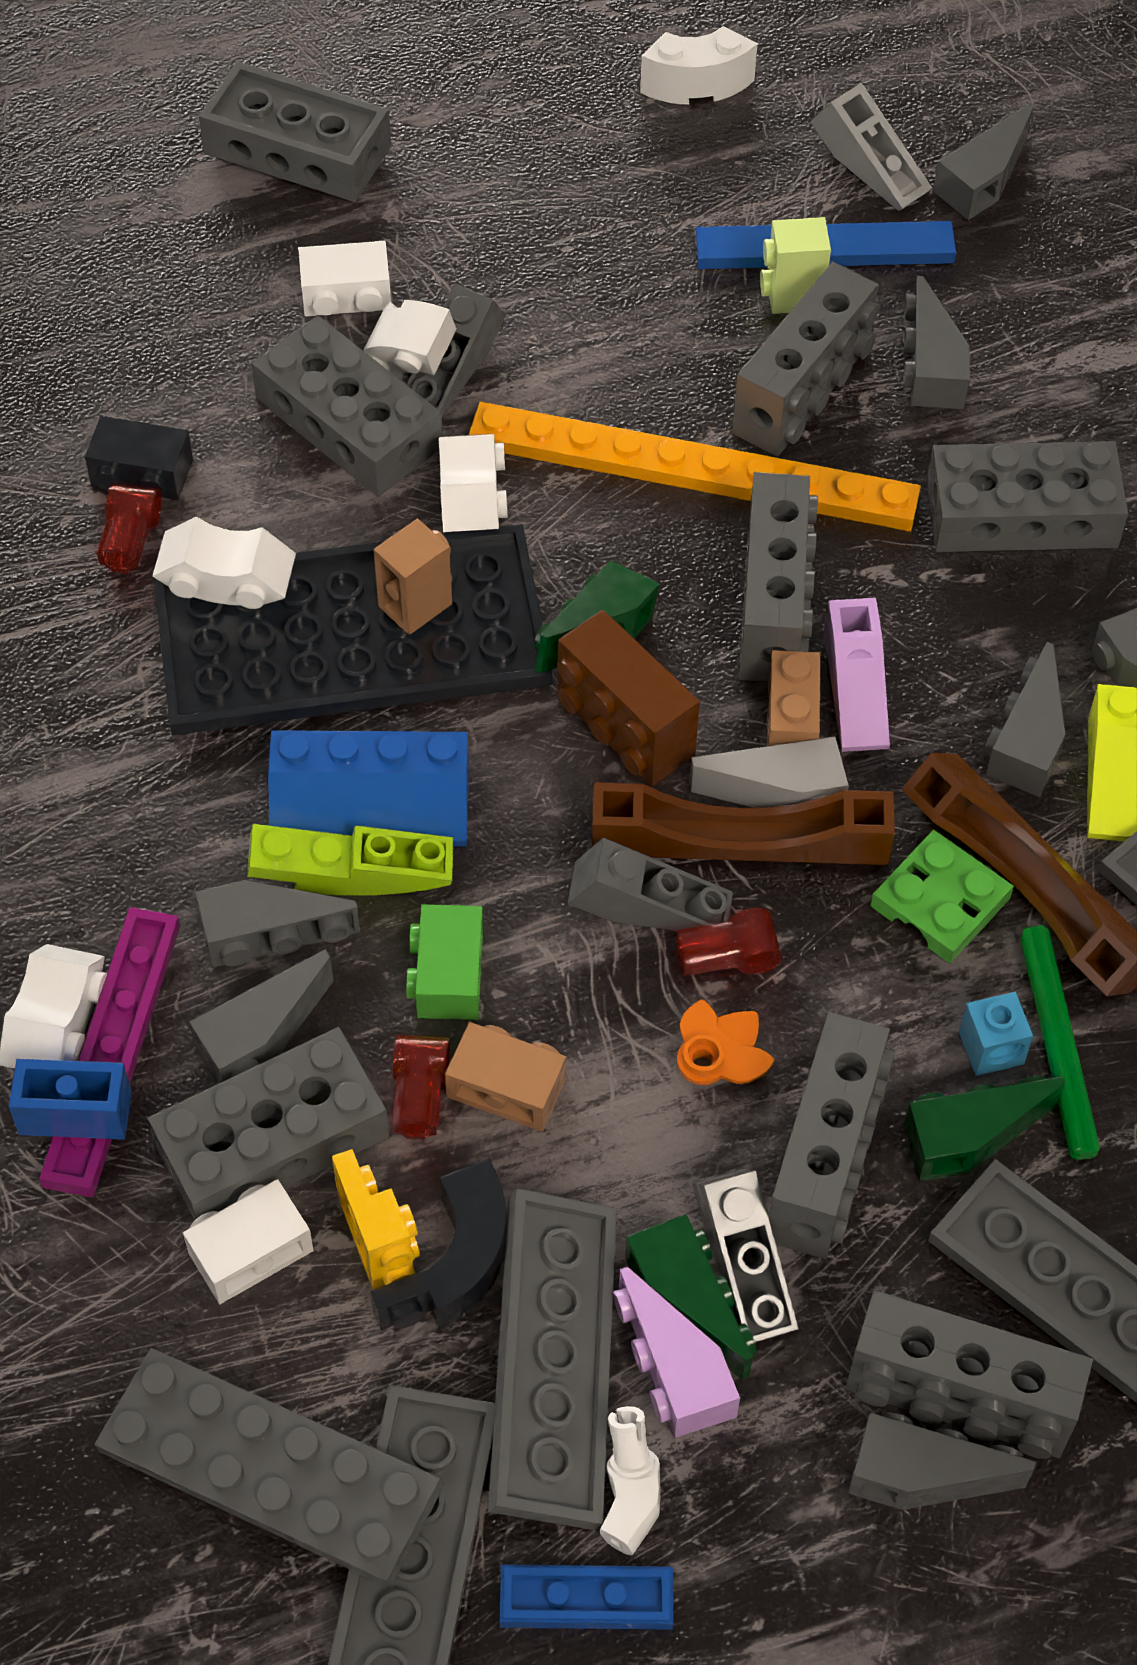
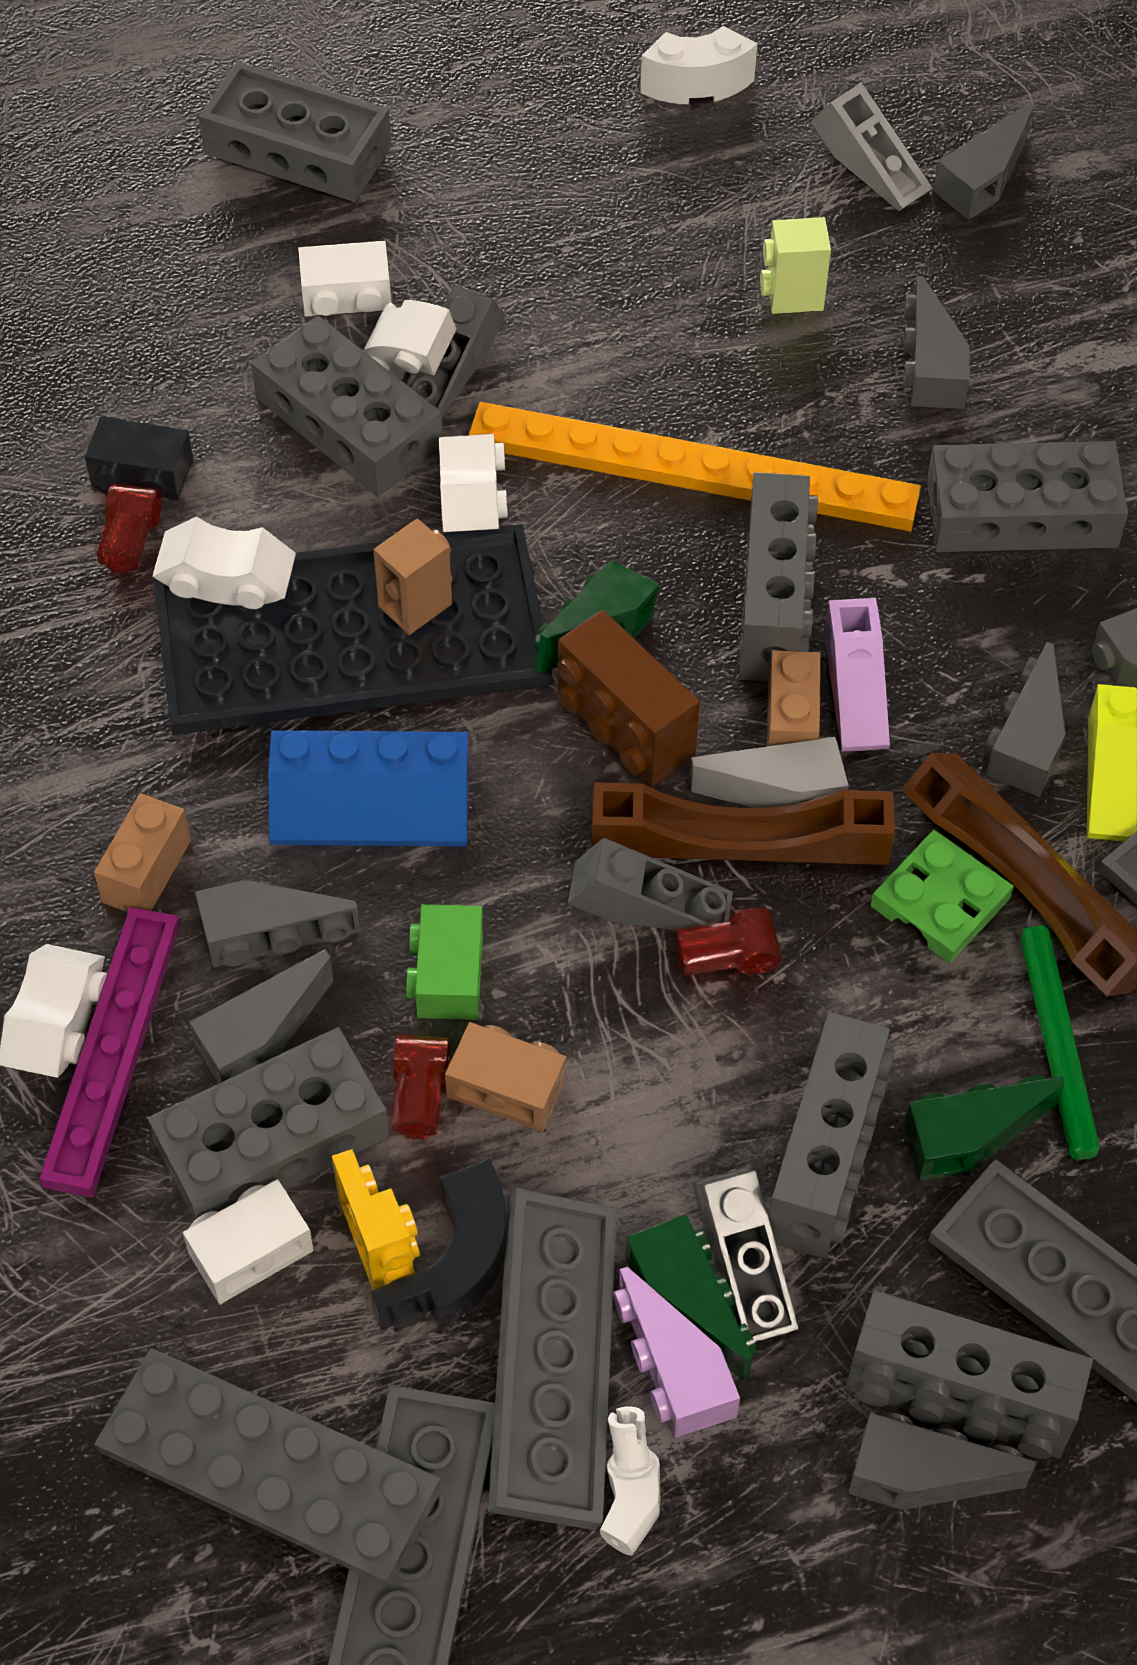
(70, 1098): blue brick -> none
(143, 854): none -> medium nougat brick
(360, 864): lime slope -> none
(586, 1597): blue tile -> none
(723, 1041): orange plate -> none
(805, 359): dark grey brick -> none
(849, 242): blue tile -> none
(995, 1033): dark azure brick -> none

